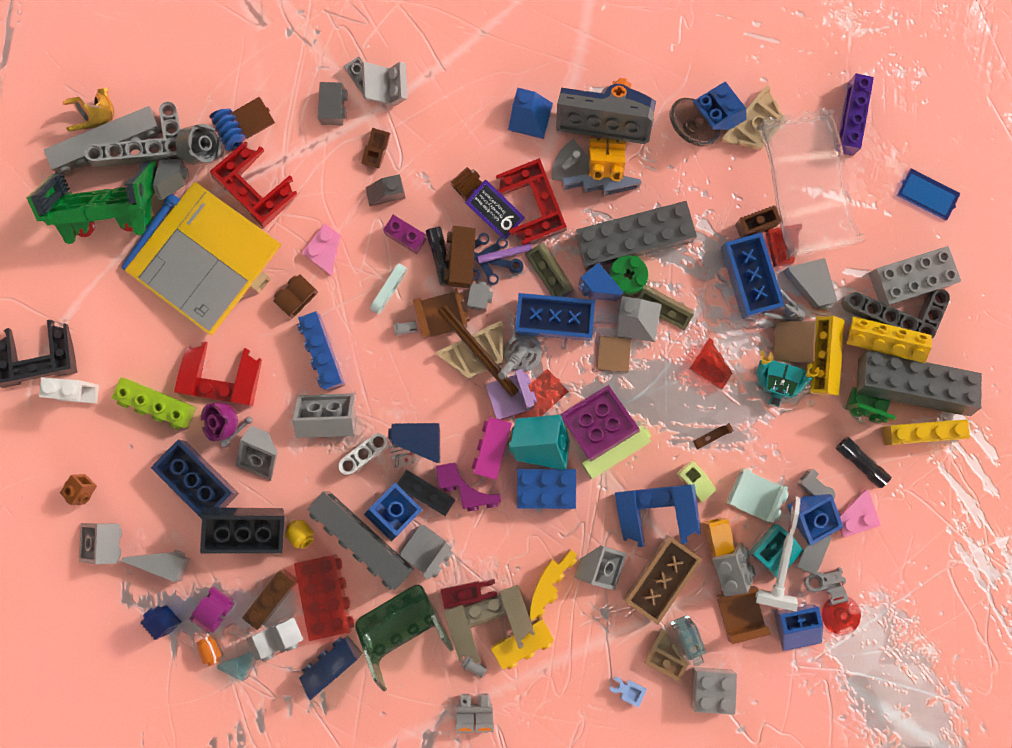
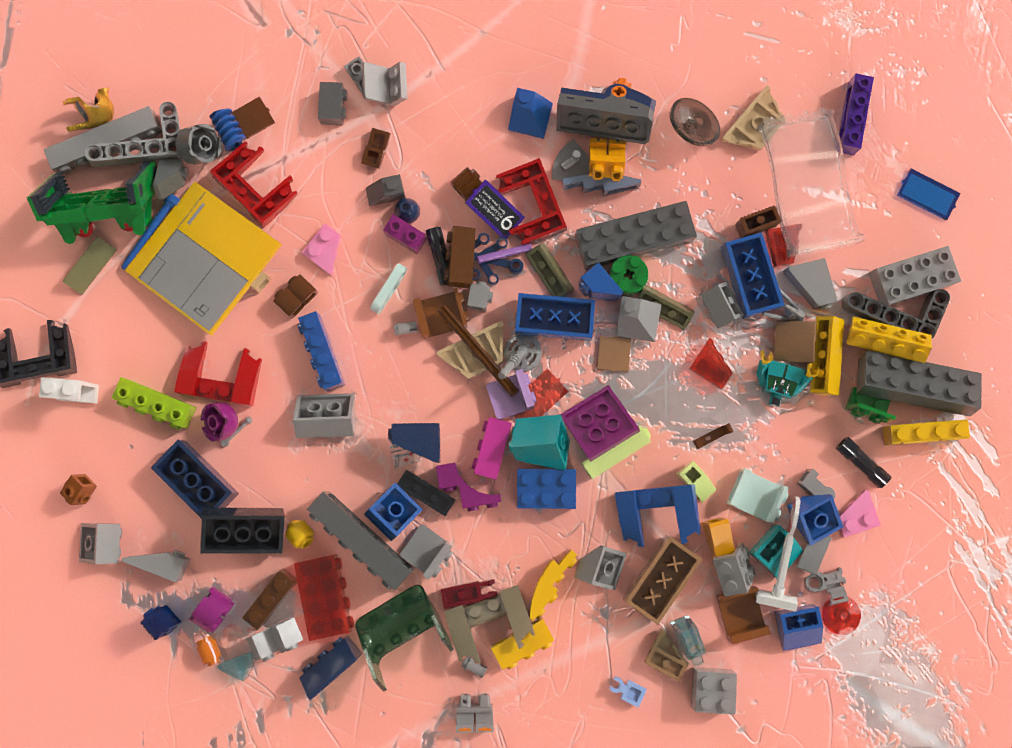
(89, 265): none -> olive slope
(257, 453): light grey slope -> none
(354, 456): white beam -> none
(407, 210): none -> dark blue brick
(721, 107): blue slope -> none
(722, 305): none -> light grey brick

